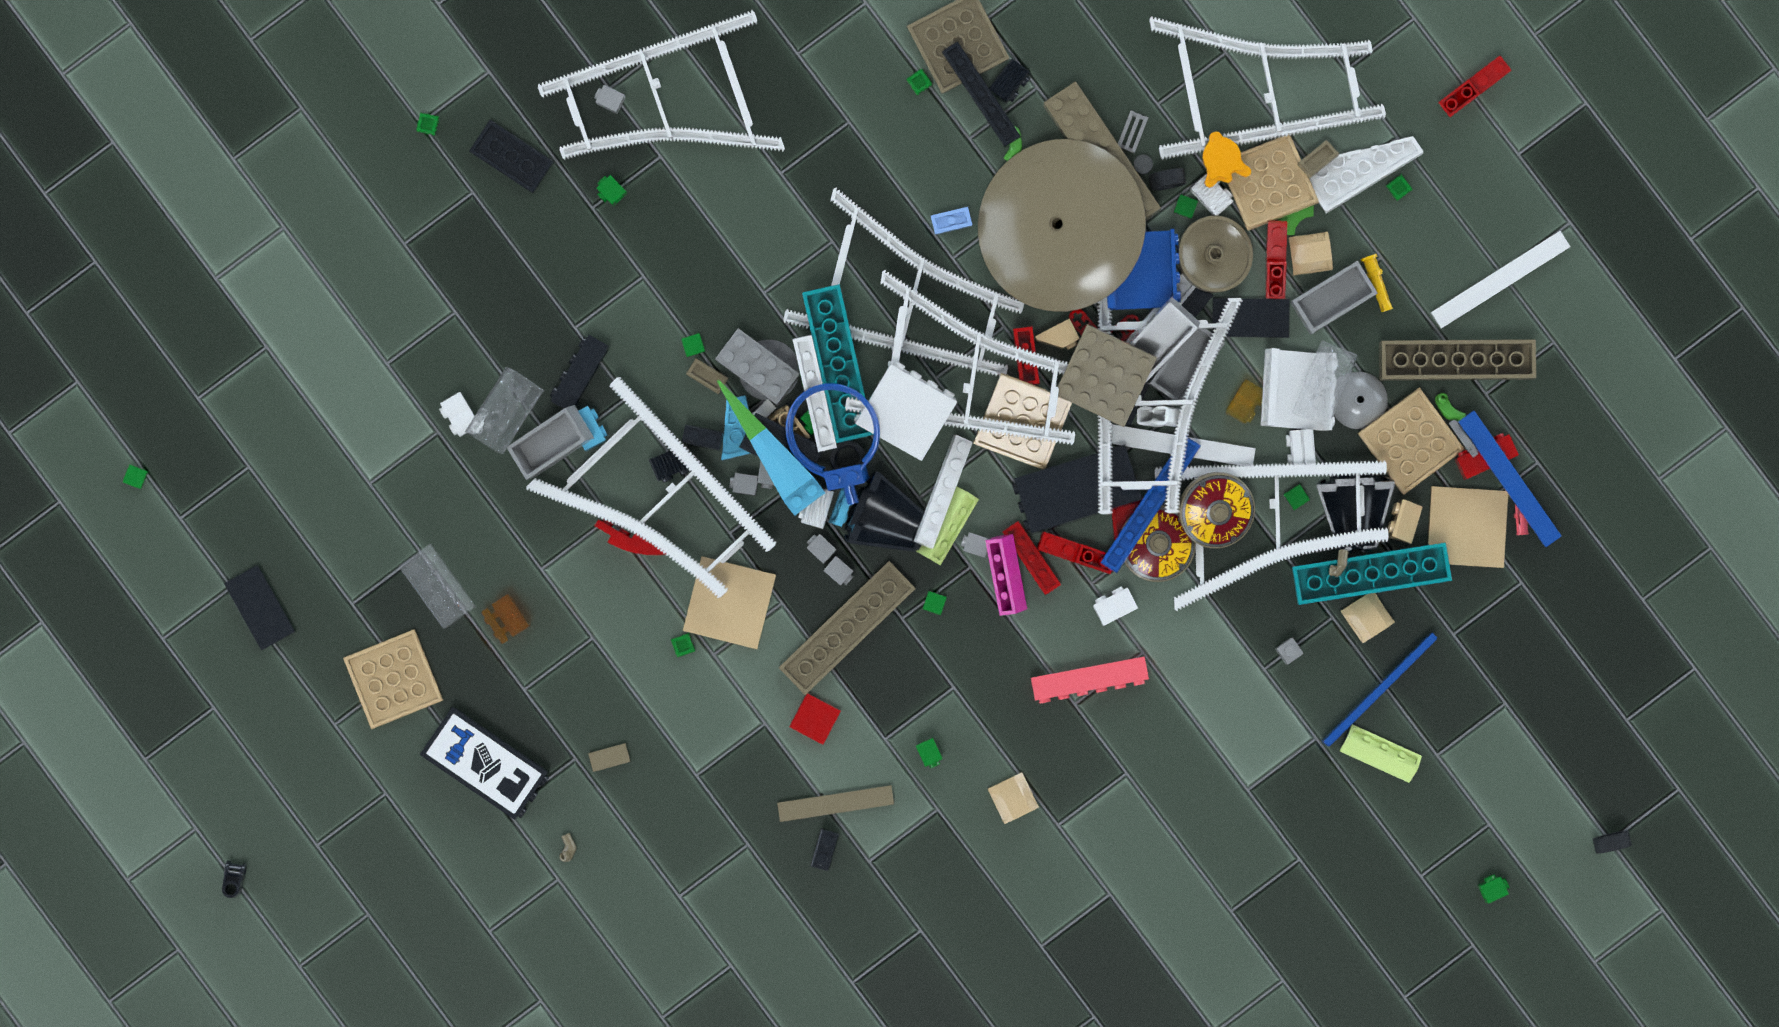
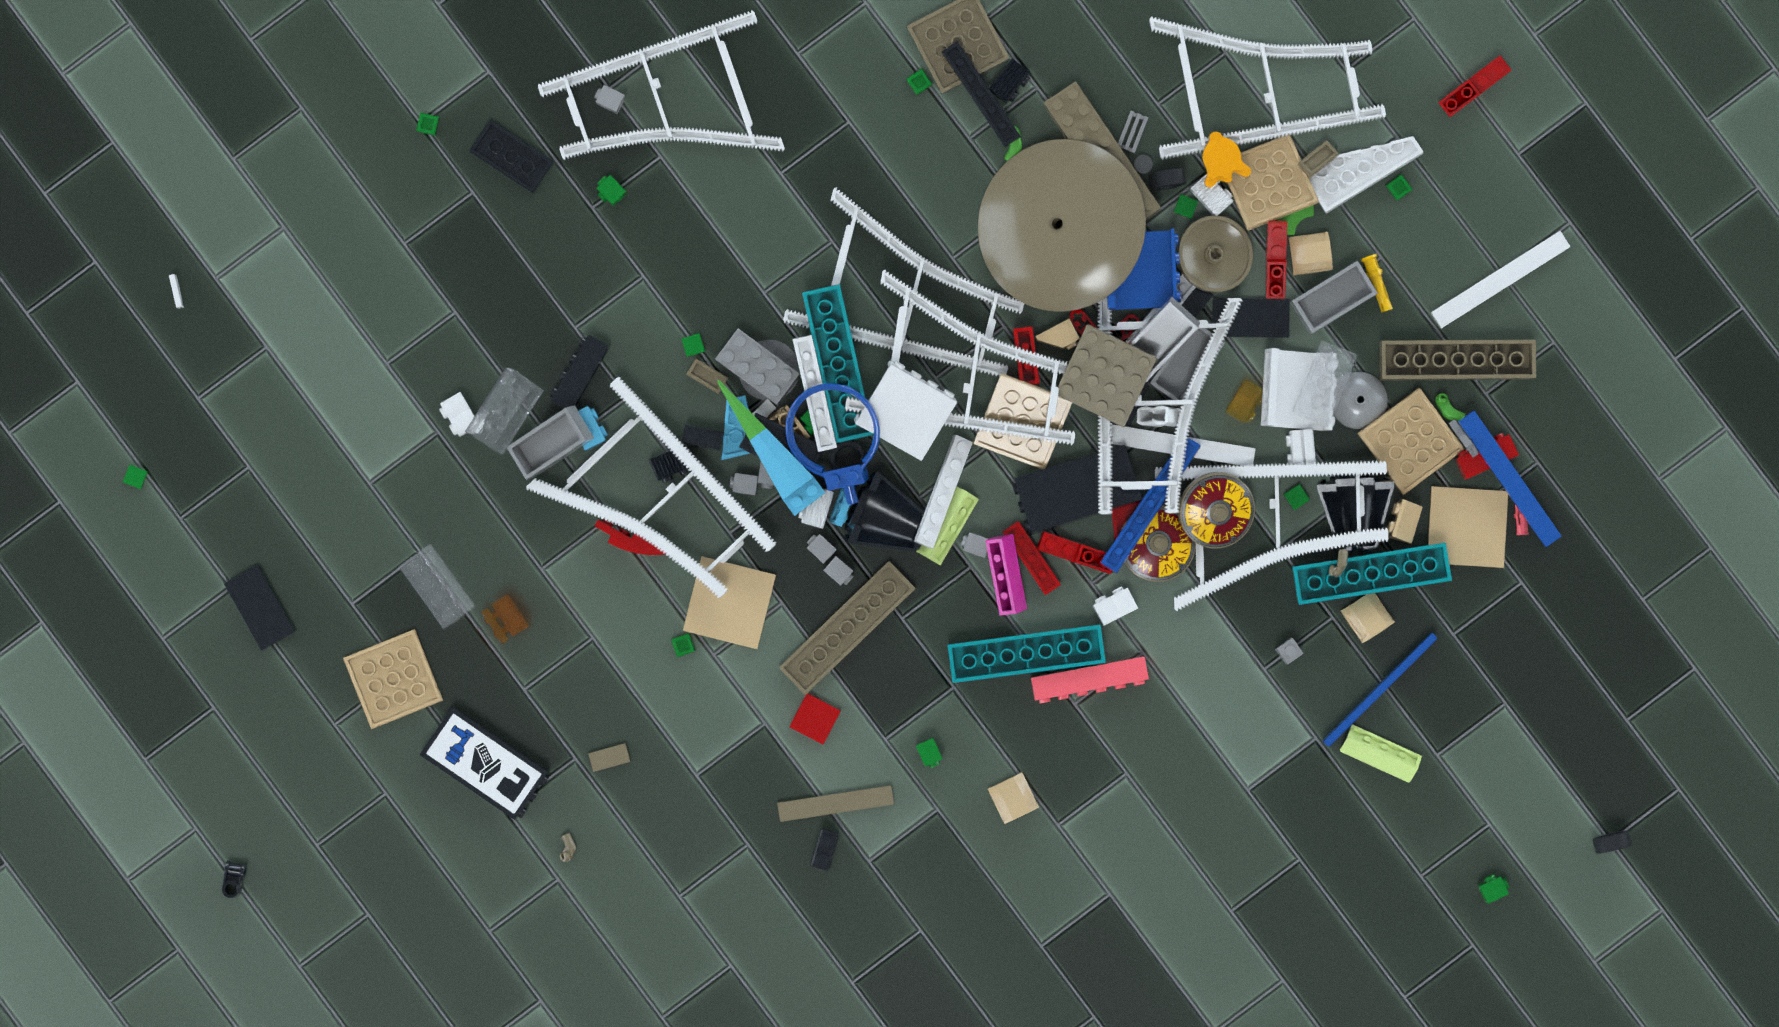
(176, 291): none -> white piece
(934, 603): green tile -> none
(951, 220): light blue plate -> none
(1026, 653): none -> teal brick

